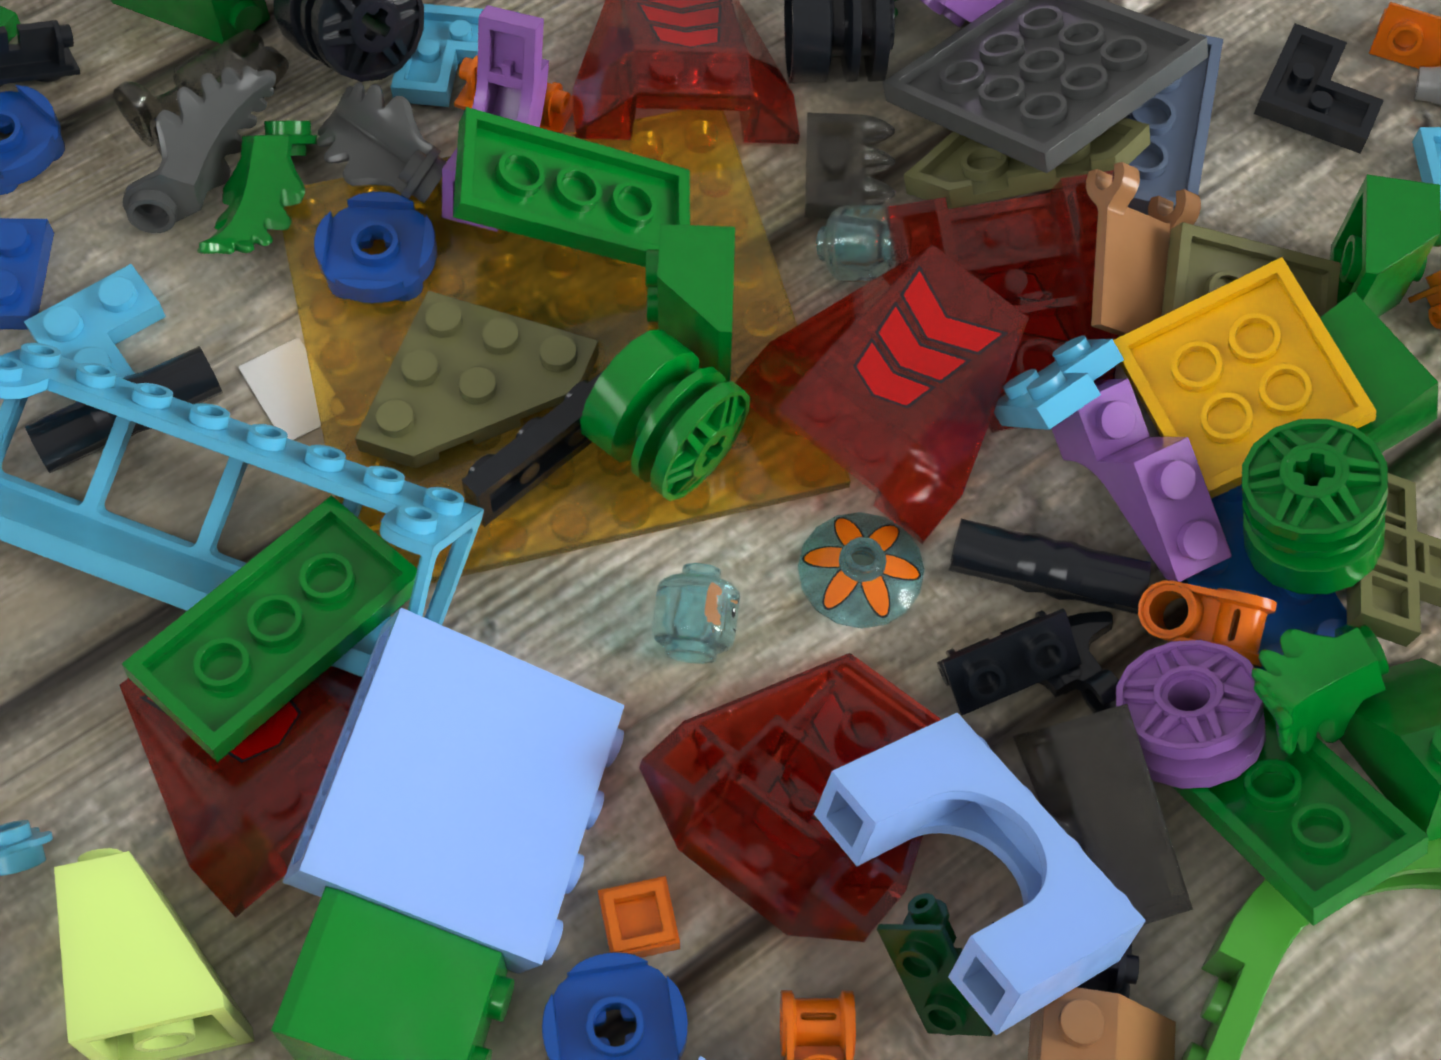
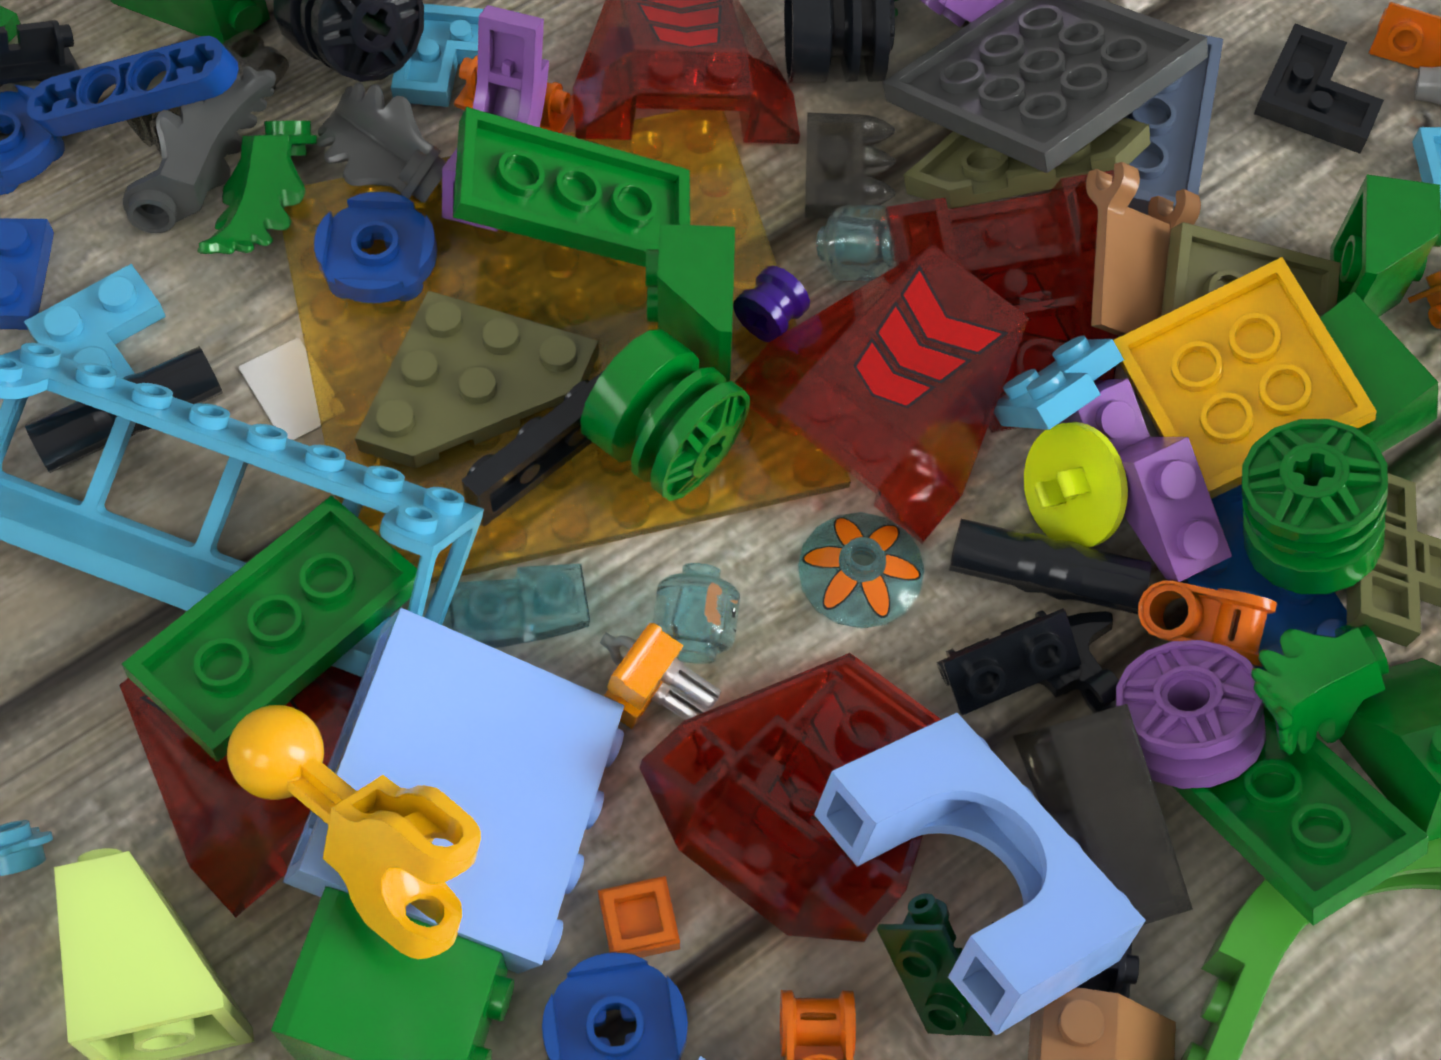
(194, 73): none -> blue beam
(374, 835): none -> yellow piece
(524, 609): none -> clear light blue slope
(655, 674): none -> piece
(771, 303): none -> dark purple wheel
(1075, 484): none -> neon yellow piece

